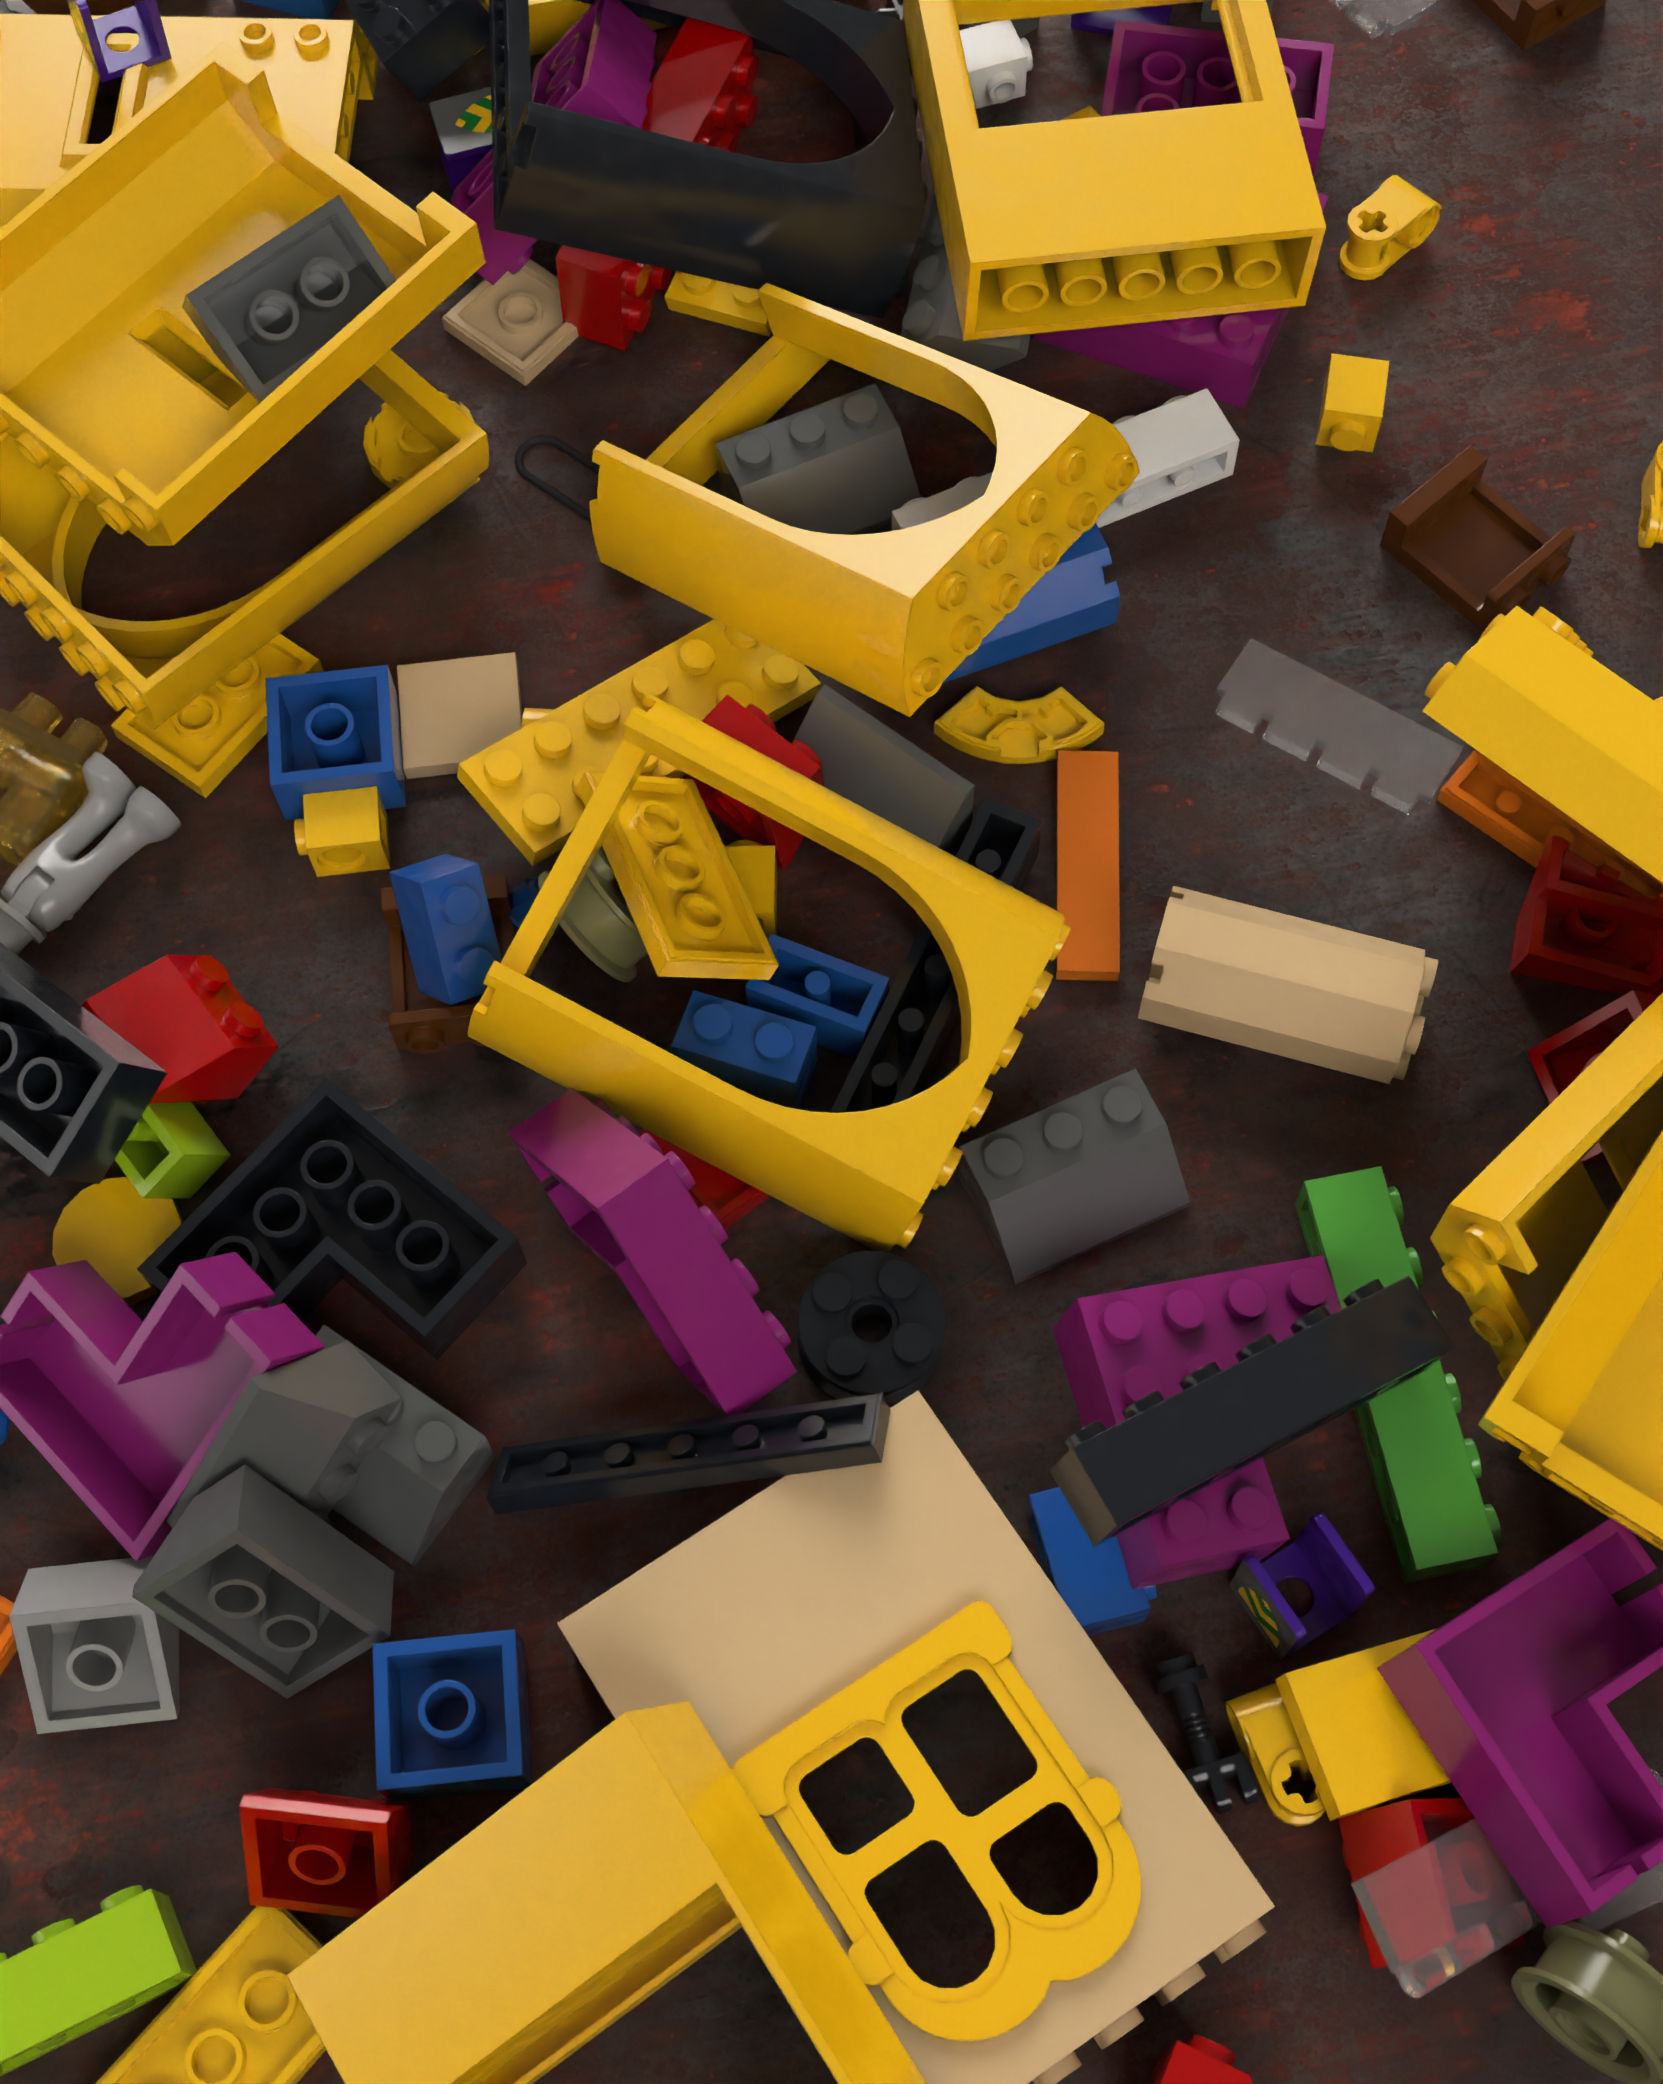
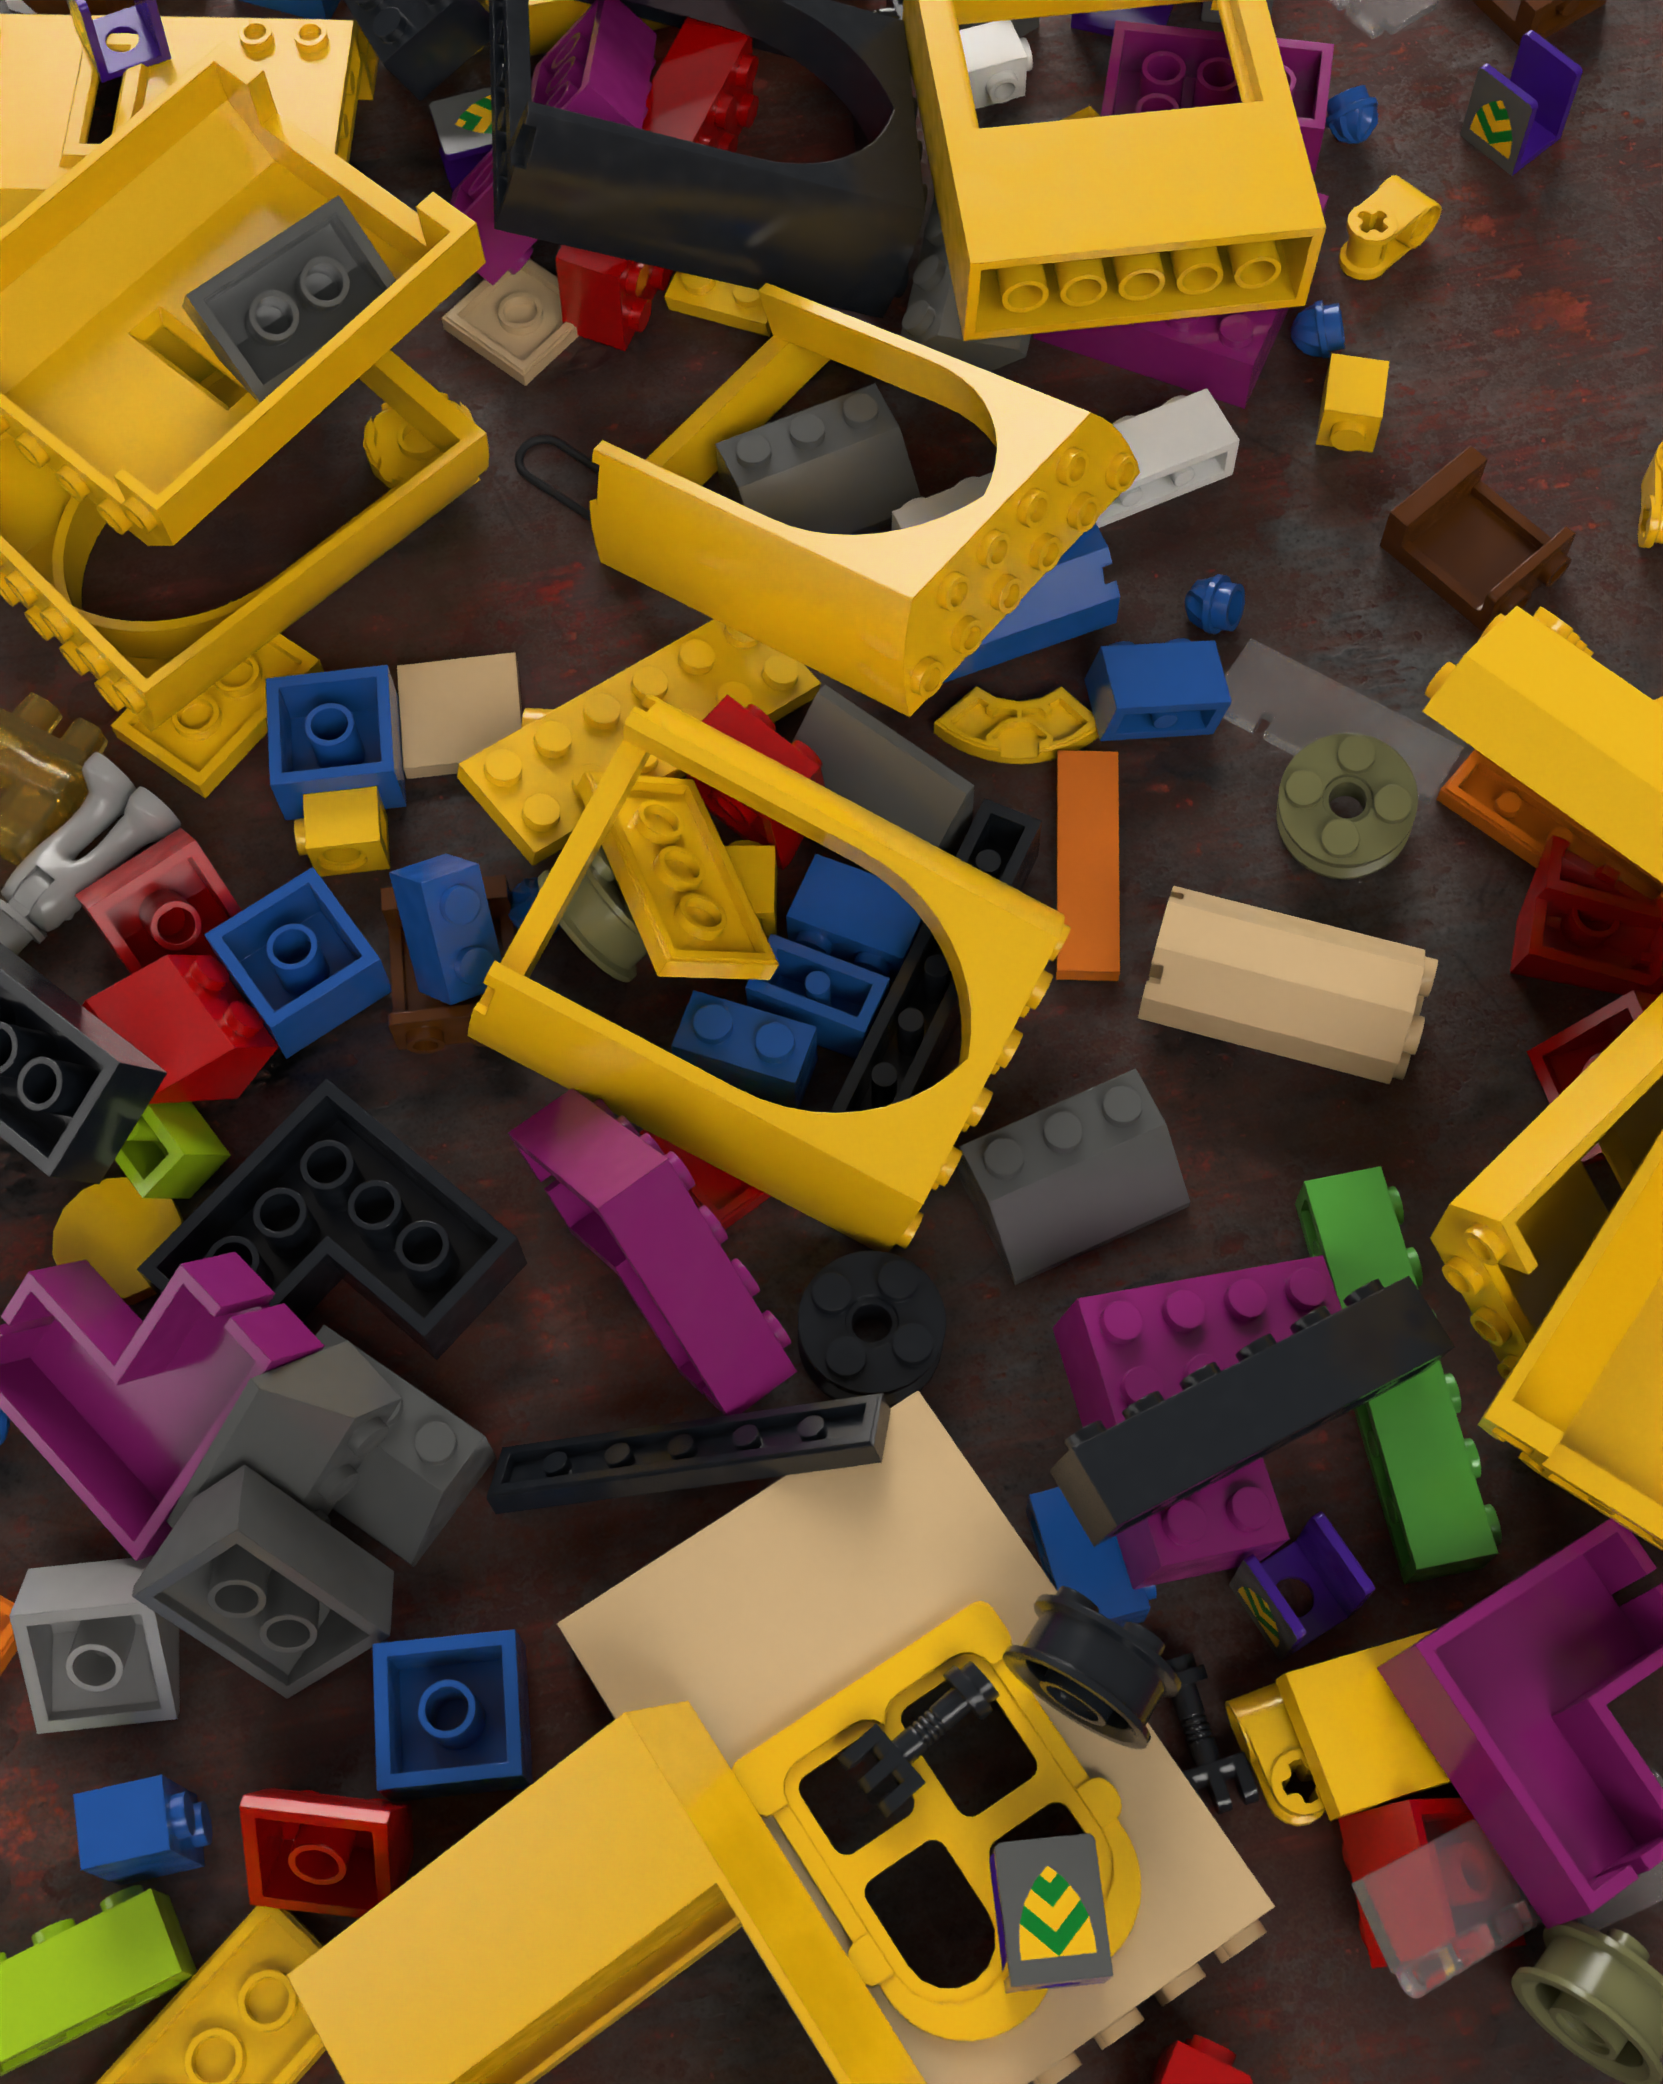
(141, 1830): none -> blue brick
(160, 903): none -> red slope
(300, 962): none -> blue brick
(852, 917): none -> blue brick
(968, 1692): none -> black hinge
(1050, 1913): none -> piece
(1093, 1668): none -> black wheel
(1157, 689): none -> blue brick
(1215, 604): none -> blue plate
(1319, 330): none -> blue plate
(1352, 115): none -> blue plate
(1354, 768): none -> olive wheel
(1526, 114): none -> piece

